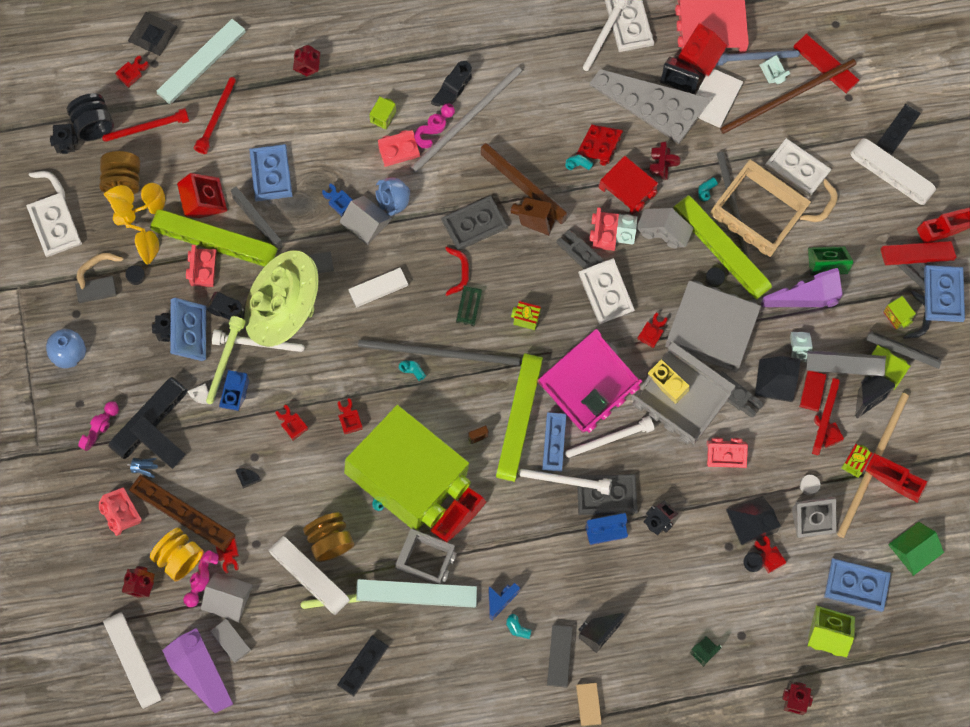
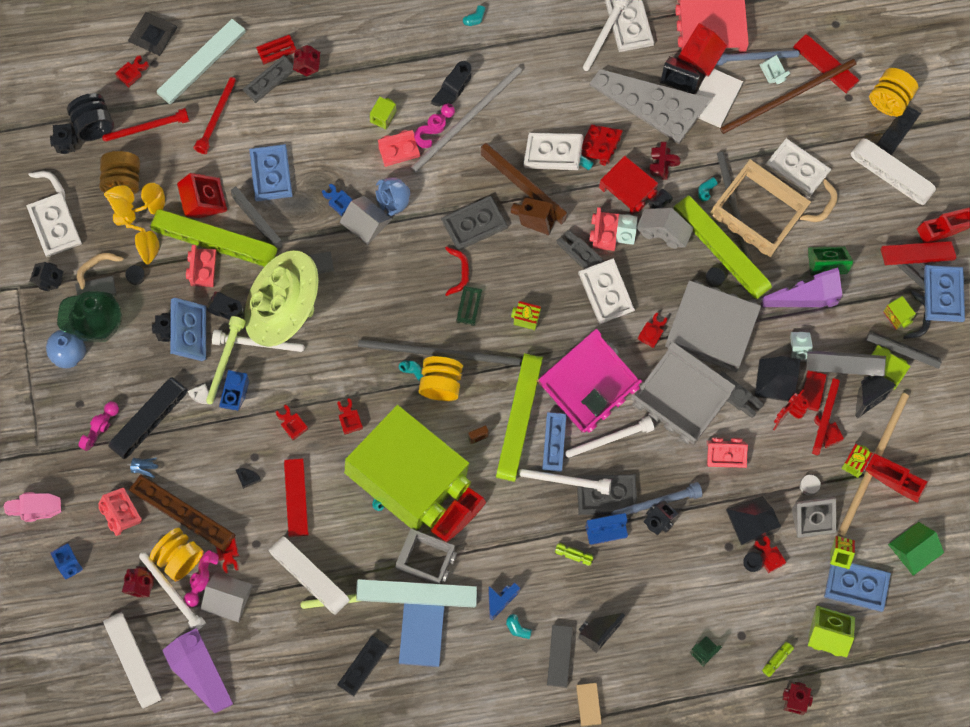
(33, 506): none -> bright pink hinge
(47, 276): none -> black brick
(66, 561): none -> blue bracket
(90, 316): none -> clear green piece
(156, 442): black tile -> none
(194, 621): none -> white piece
(230, 641): light grey tile -> none
(269, 79): none -> dark grey tile
(274, 47): none -> red tile
(296, 497): none -> red tile
(328, 537): pearl gold wheel -> none
(378, 287): white tile -> none
(421, 635): none -> medium blue tile
(440, 378): none -> yellow wheel
(476, 18): none -> teal arm
(553, 151): none -> white tile
(574, 554): none -> lime axle
(661, 200): none -> black bush
(669, 381): light yellow slope -> none
(693, 491): none -> sand blue piece
(777, 659): none -> lime axle
(796, 407): none -> red hinge
(842, 552): none -> lime brick
(893, 92): none -> yellow wheel

